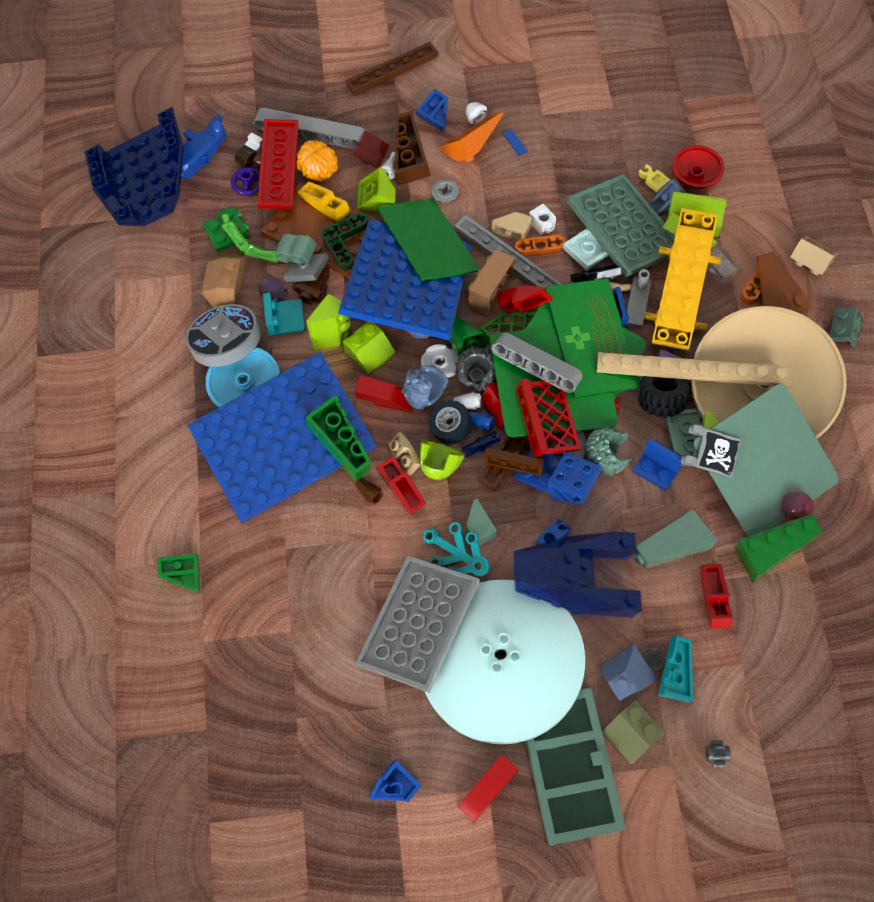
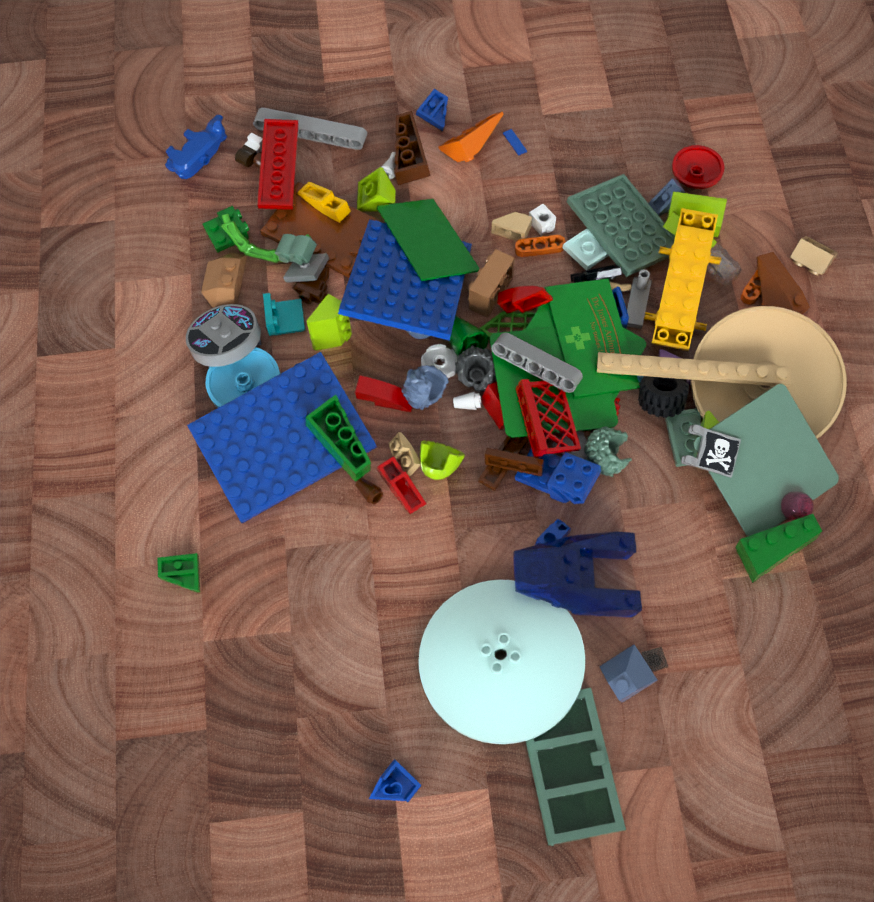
(120, 173): clear blue wedge -> none
(247, 177): dark purple piece -> none
(274, 286): clear purple brick -> none
(316, 161): light orange hair -> none
(337, 239): dark green beam -> none
(368, 347): lime slope -> none
(371, 149): clear red piece -> none
(391, 68): reddish brown plate -> none
(418, 623): light grey plate -> none
(441, 185): light grey gear -> none
(447, 412): black wheel -> none
(459, 552): teal plant -> none
(476, 112): white cone -> none
(480, 444): clear blue pin -> none
(480, 524): sand green slope -> none
(483, 421): blue cone -> none
(488, 788): red slope -> none
(489, 242): light grey plate -> none
(633, 732): olive slope -> none
(655, 180): light yellow plate -> none
(658, 464): blue bracket -> none
(677, 540): sand green slope -> none
(677, 672): teal wing -> none
(716, 596): red slope -> none
(718, 753): dark grey gear -> none
(846, 325): sand green bracket -> none

